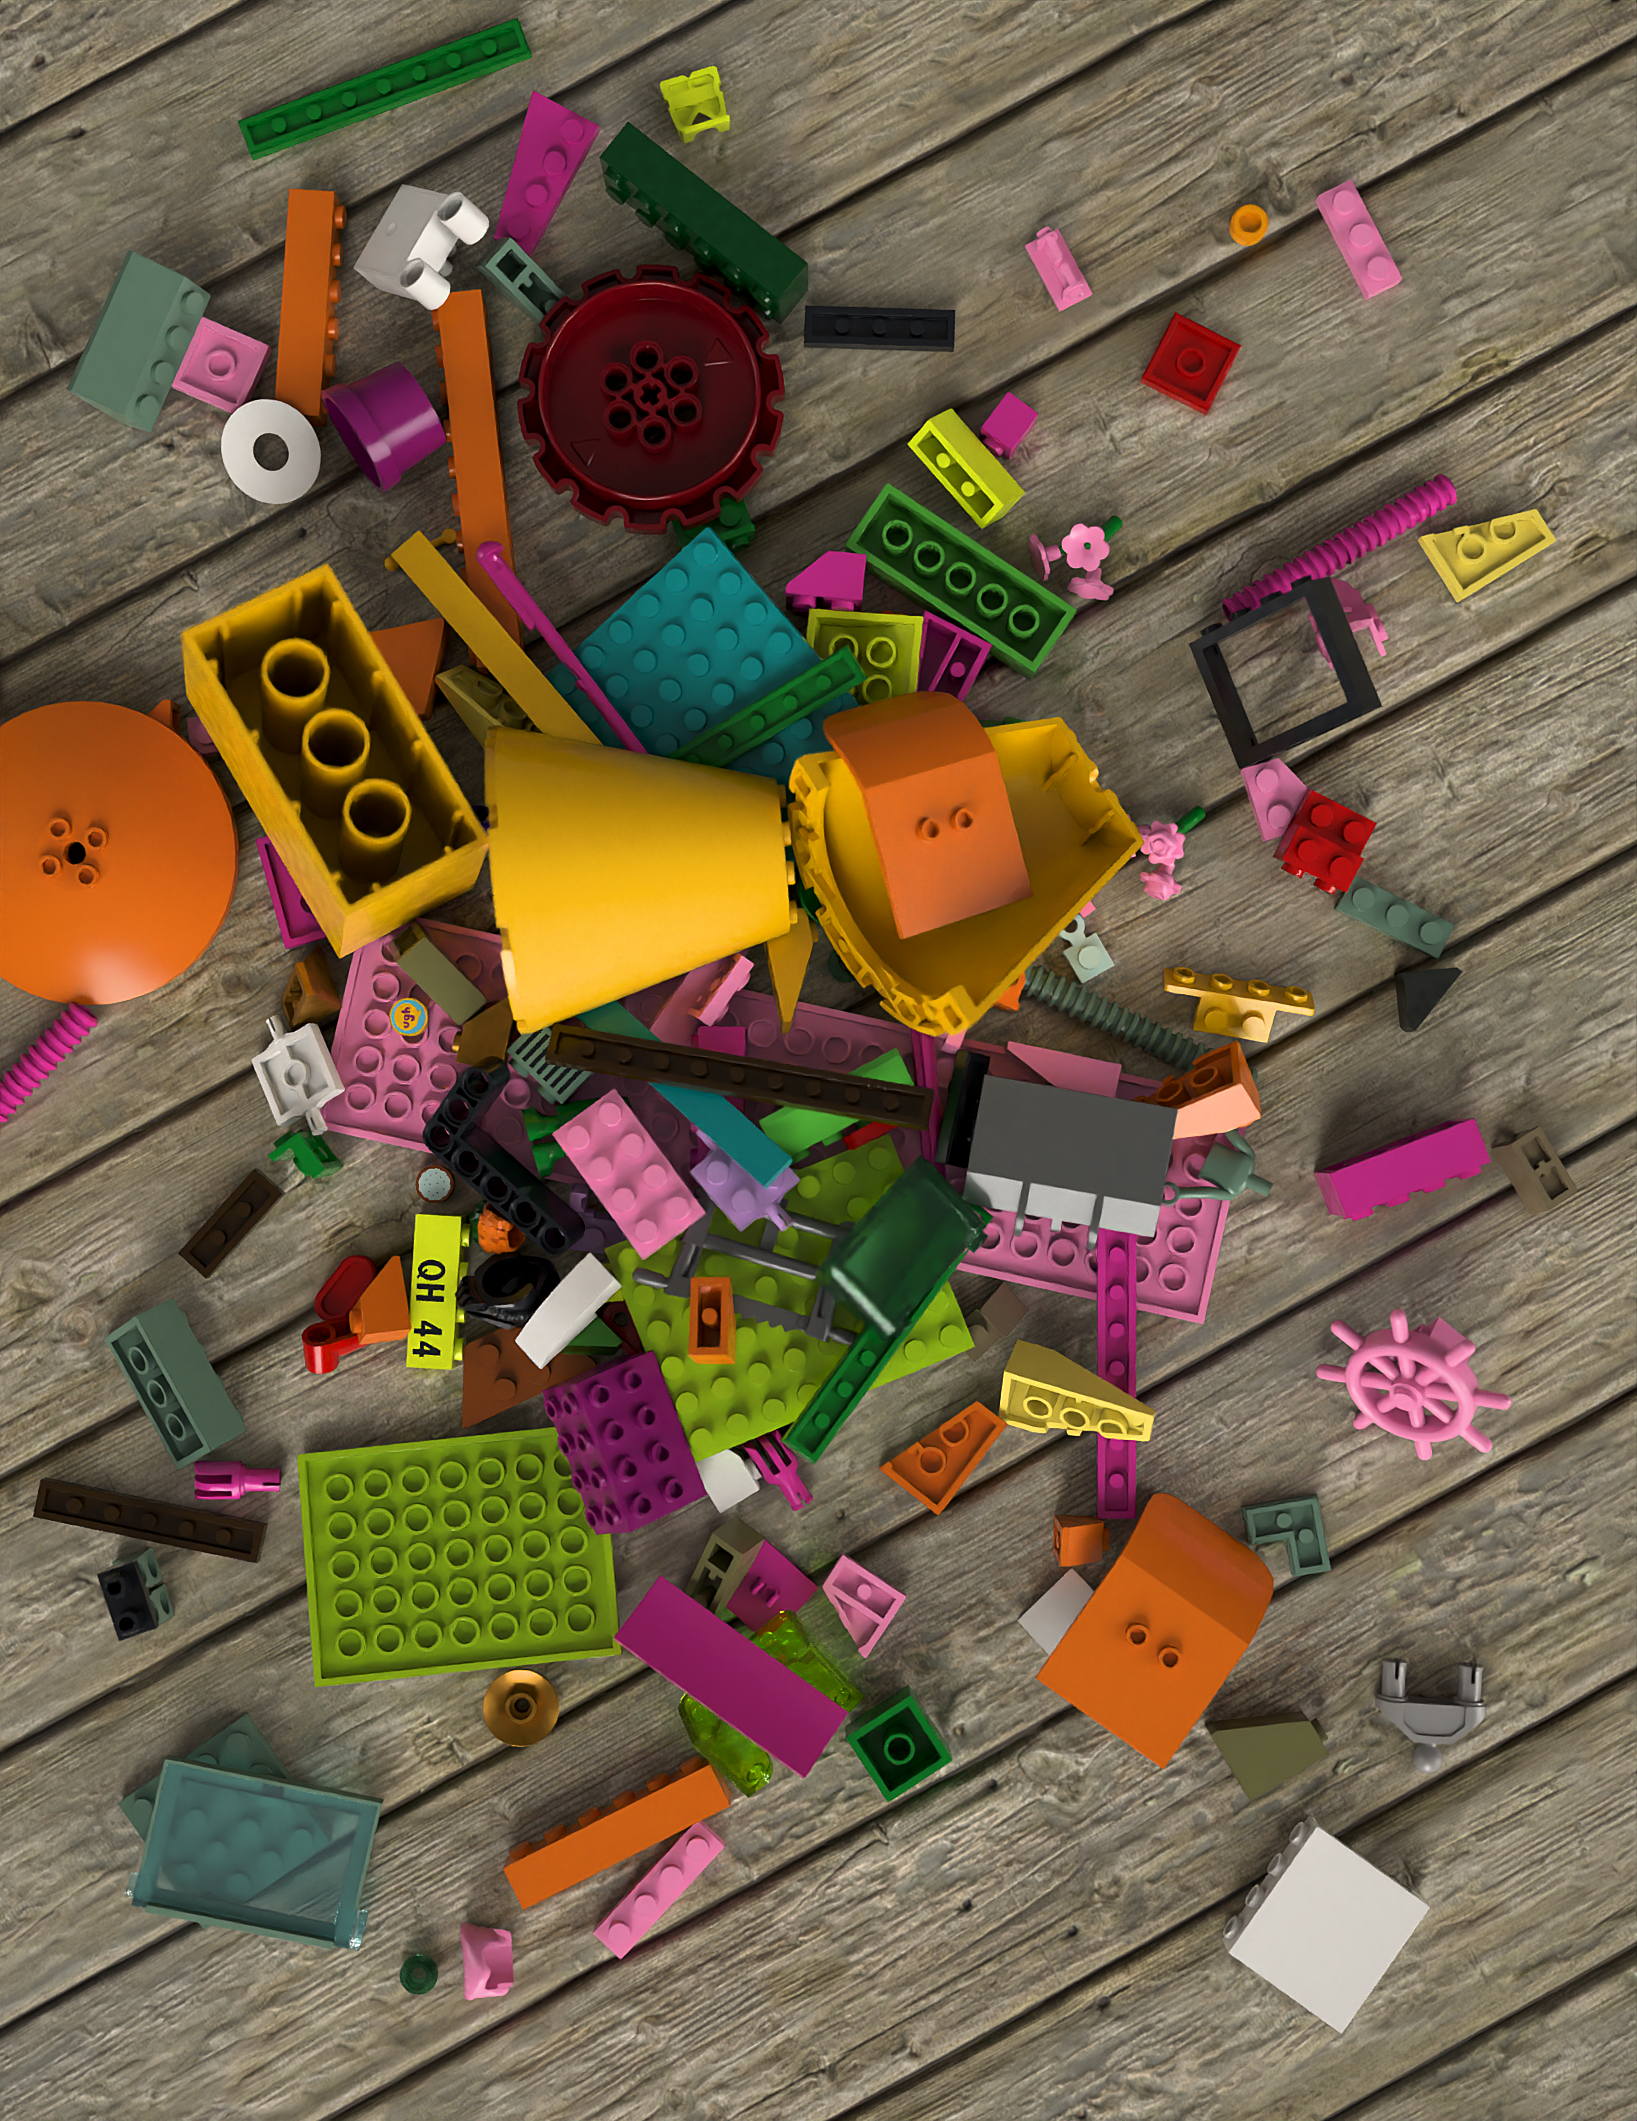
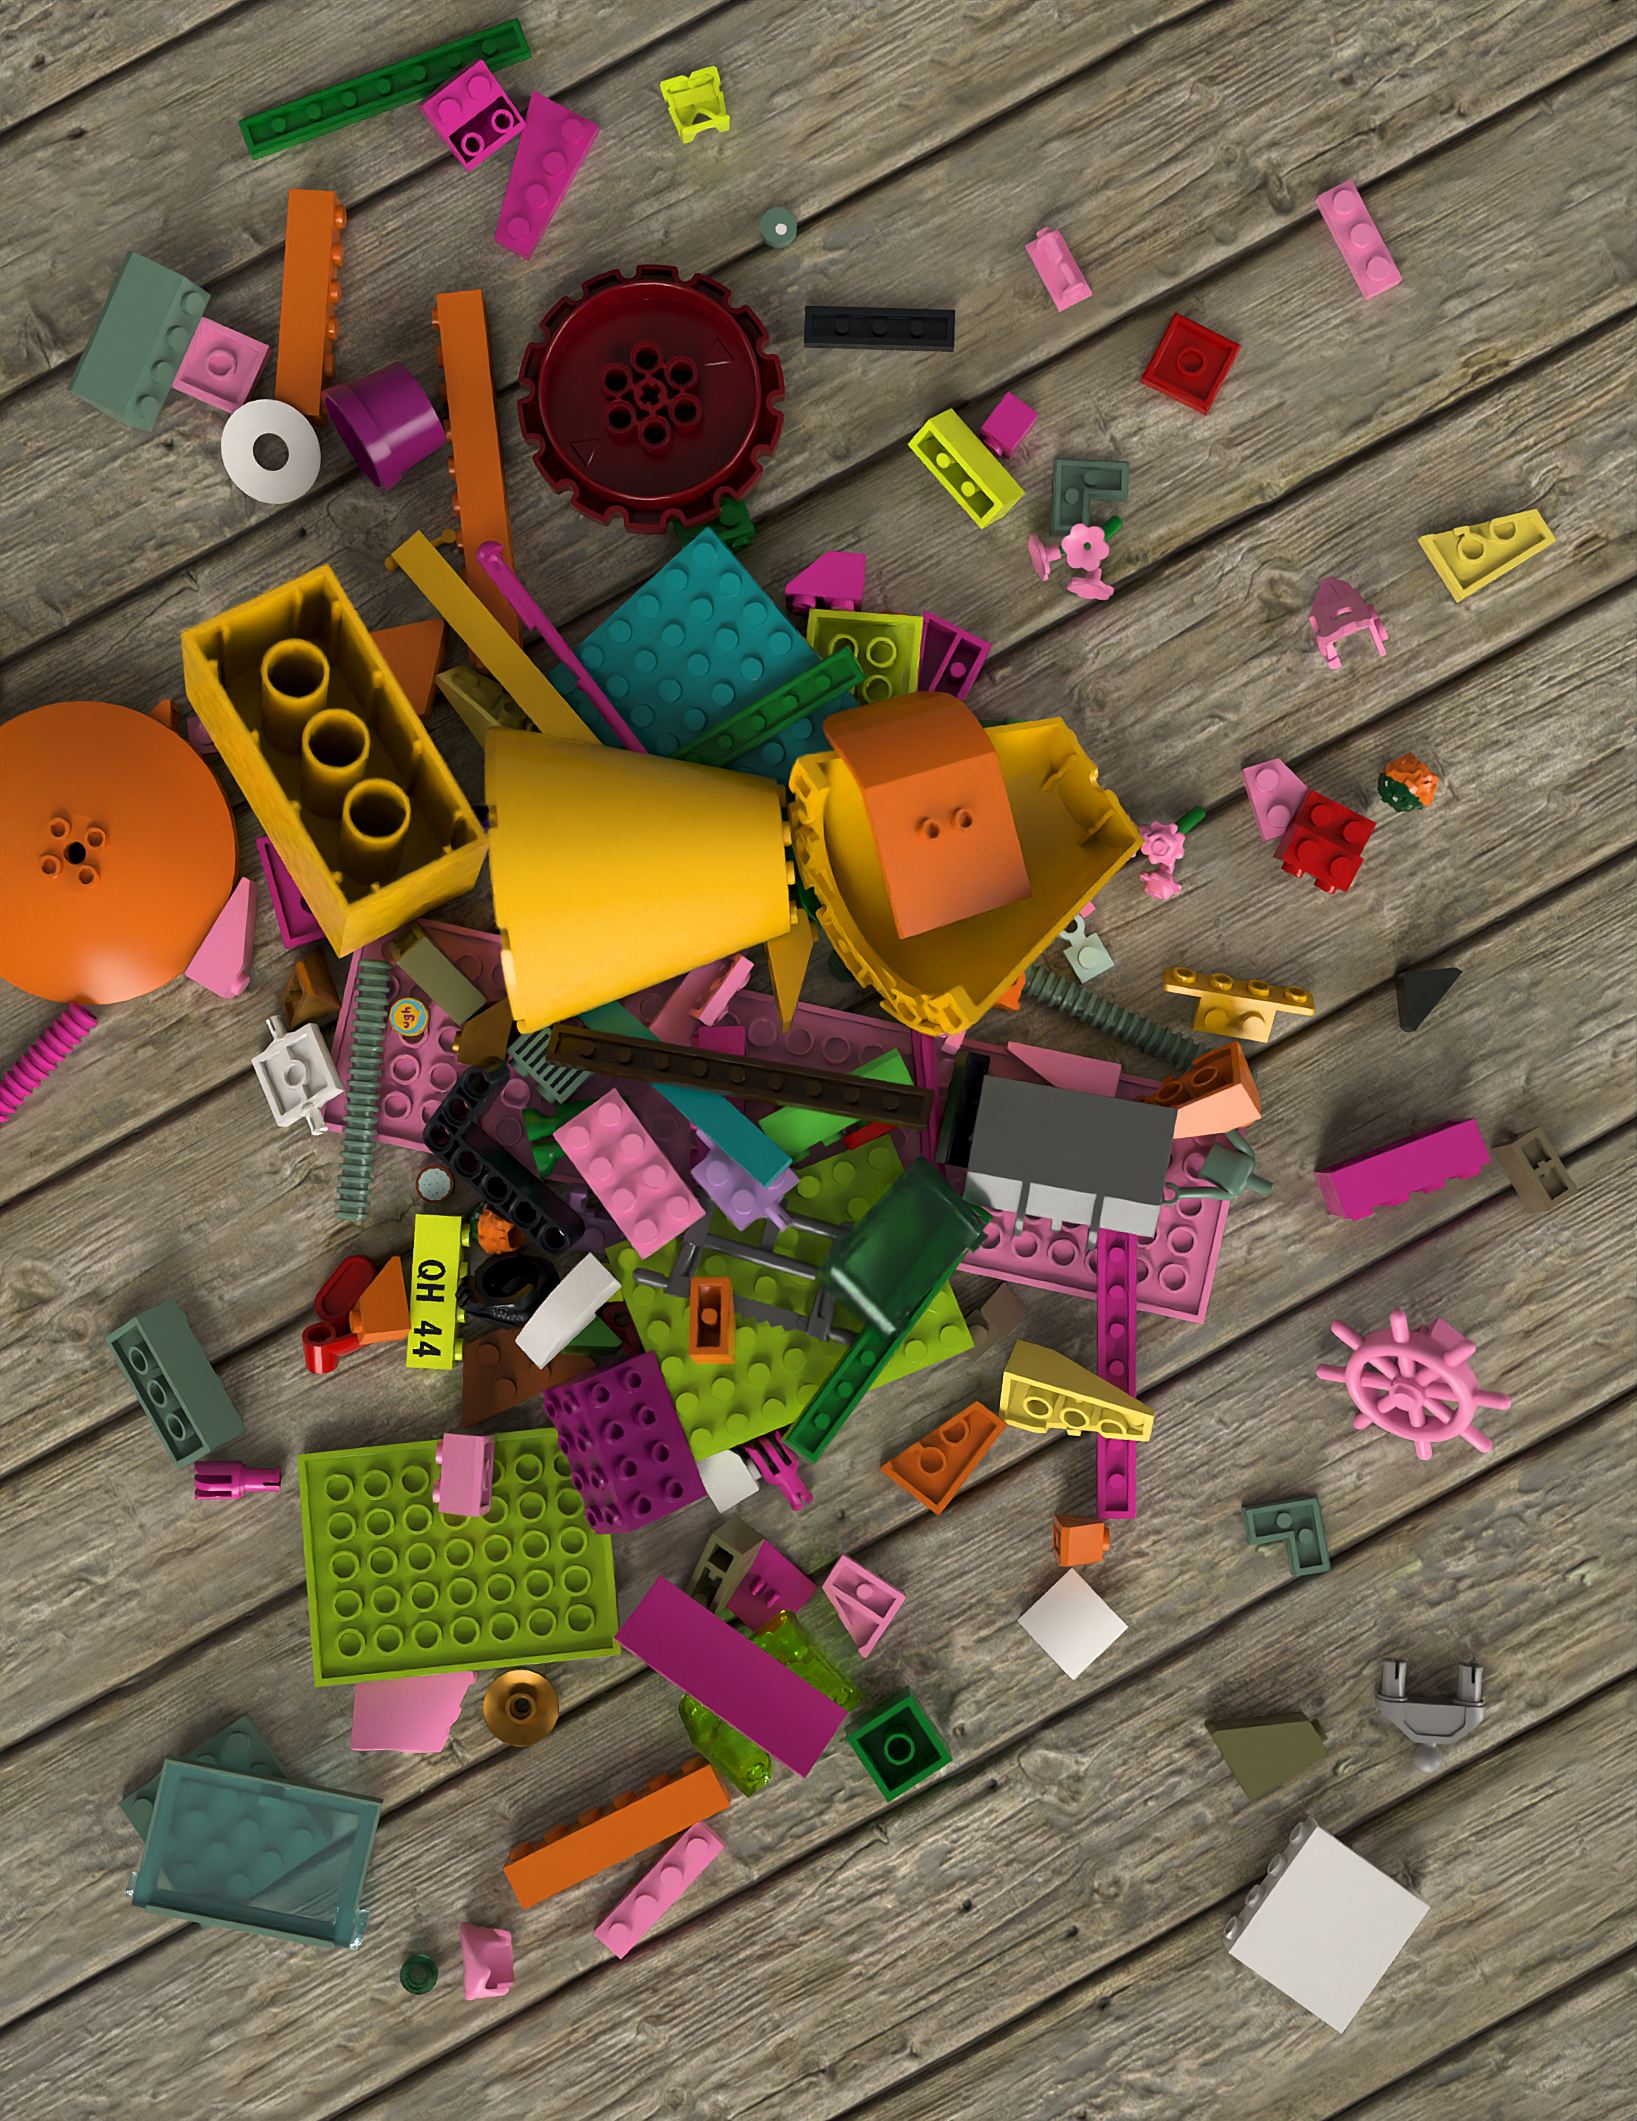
(128, 1596): black hips -> none
(150, 1520): dark brown plate -> none
(228, 948): none -> bright pink slope
(231, 1223): dark brown plate -> none
(310, 1151): green bracket -> none
(363, 1090): none -> sand green piece
(408, 1712): none -> bright pink slope
(415, 242): white piece -> none
(465, 1473): none -> bright pink slope
(472, 114): none -> dark pink slope
(519, 279): sand green slope -> none
(703, 224): dark green brick -> none
(778, 227): none -> sand green tile
(959, 580): bright green brick -> none
(1078, 483): none -> sand green tile
(1161, 1629): orange door -> none
(1248, 224): light orange tile -> none
(1340, 647): black window -> none
(1350, 544): dark pink piece -> none
(1395, 917): sand green plate -> none
(1407, 784): none -> piece

